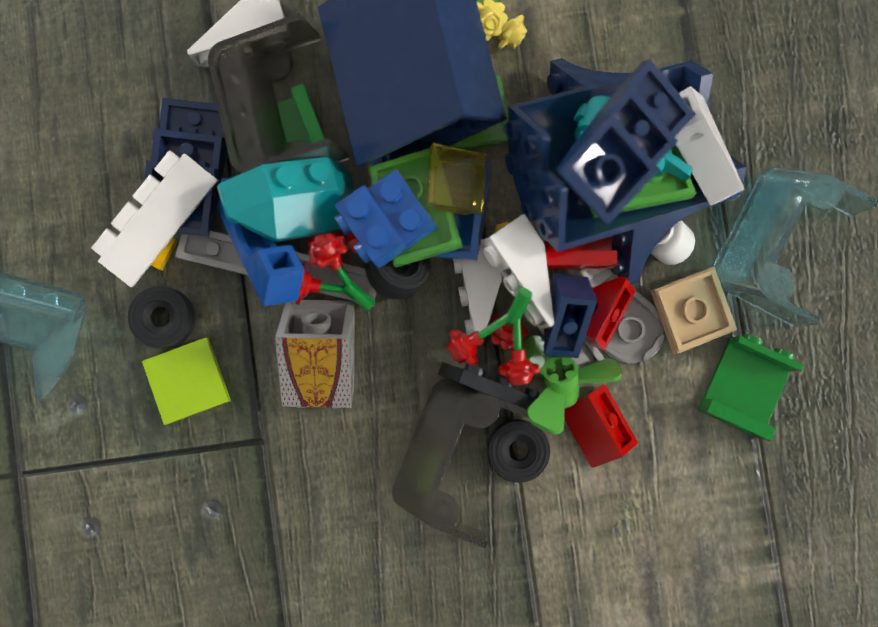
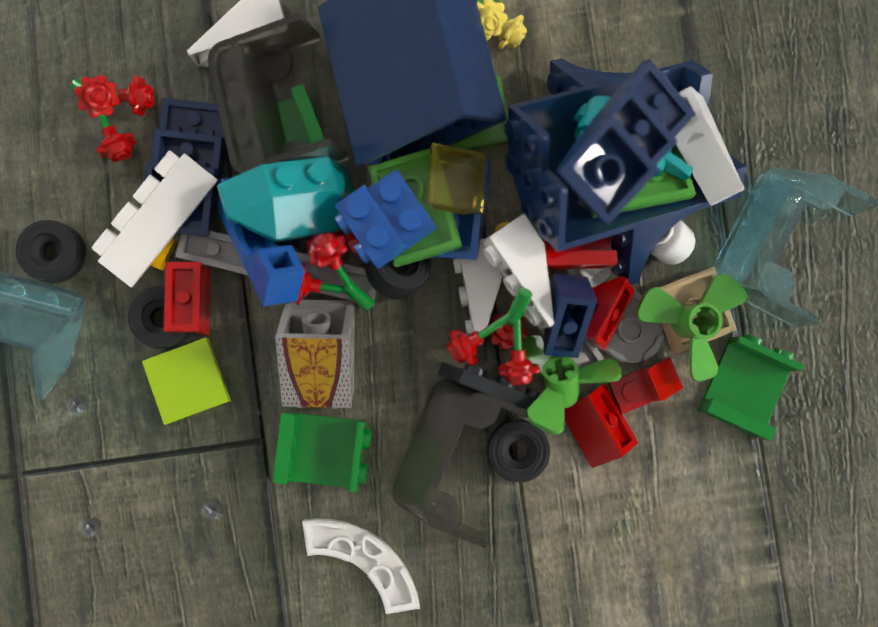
(32, 244): none -> black tyre
(99, 98): none -> red plant
(187, 298): none -> red panel
(321, 450): none -> green panel
(367, 552): none -> white tile
(646, 385): none -> red slope
(720, 296): none -> bright green piece

